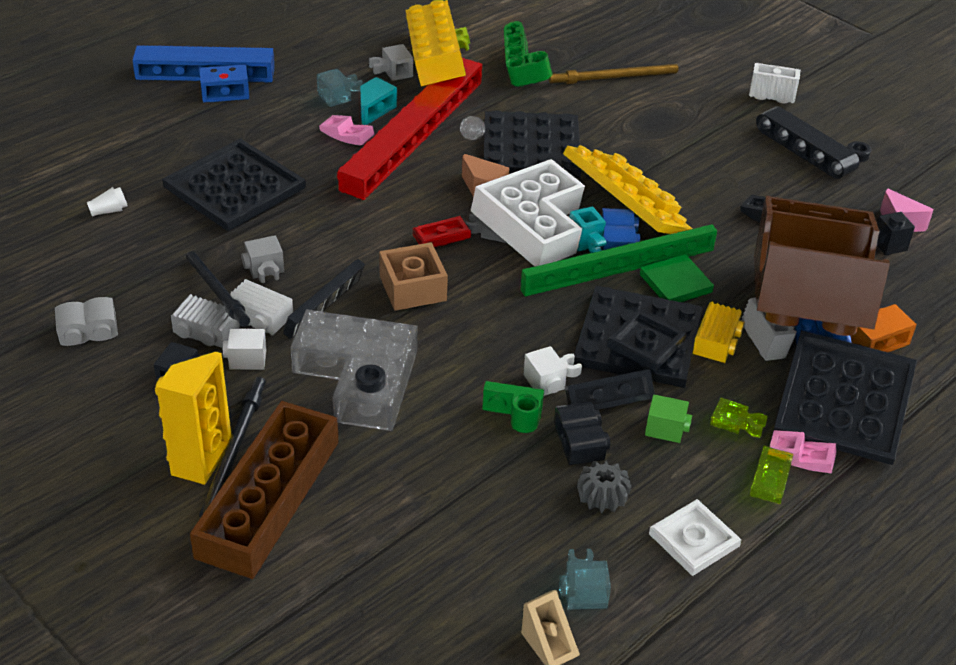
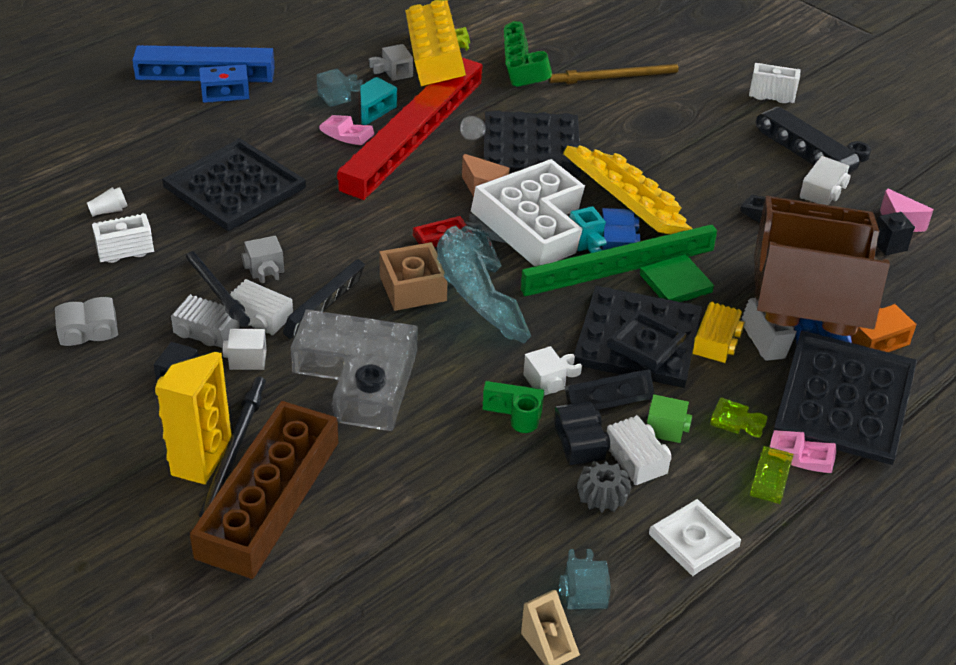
(123, 238): none -> white brick
(465, 260): none -> clear light blue plate
(638, 450): none -> white brick
(825, 181): none -> white brick

